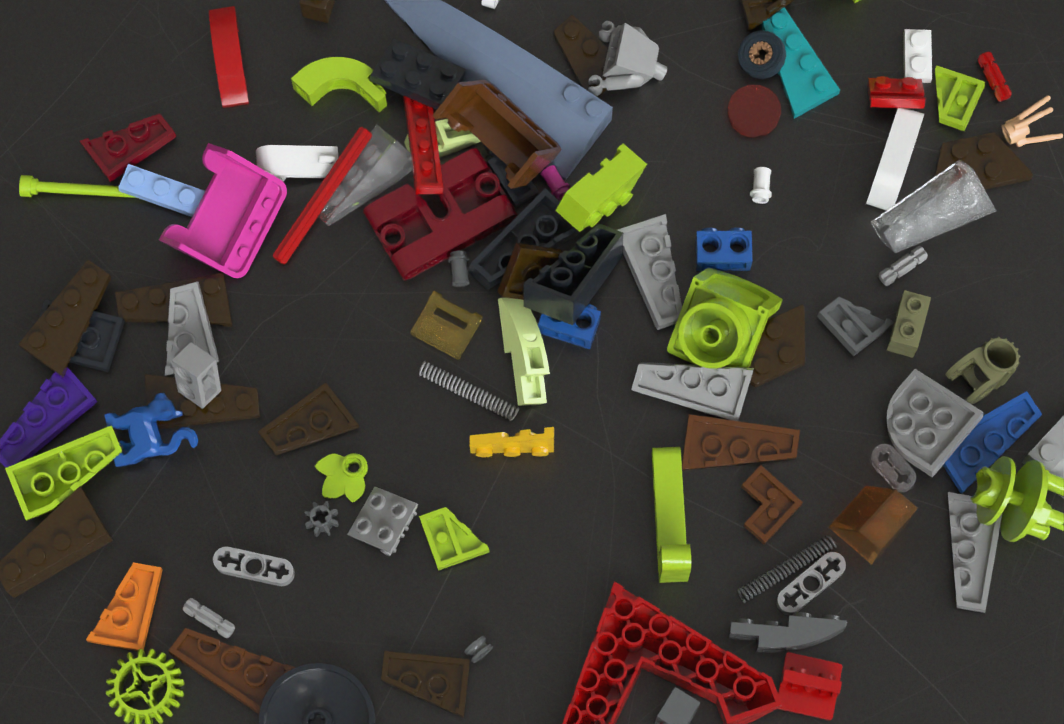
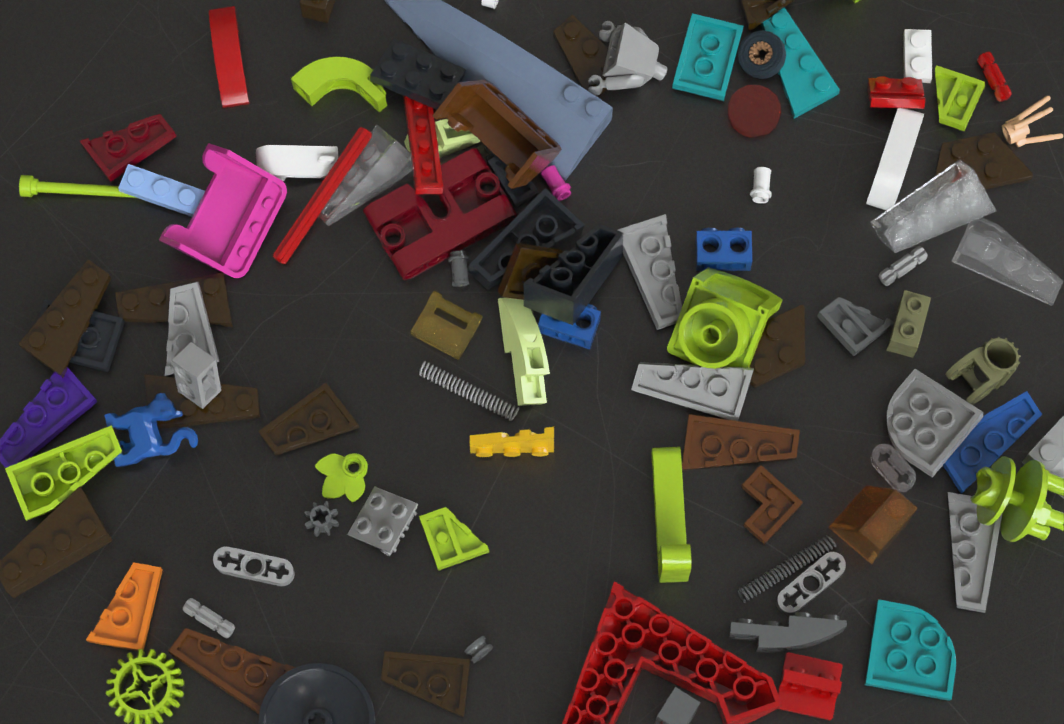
(602, 192): lime wedge -> none
(707, 57): none -> teal plate
(910, 652): none -> teal plate
(999, 256): none -> clear wedge

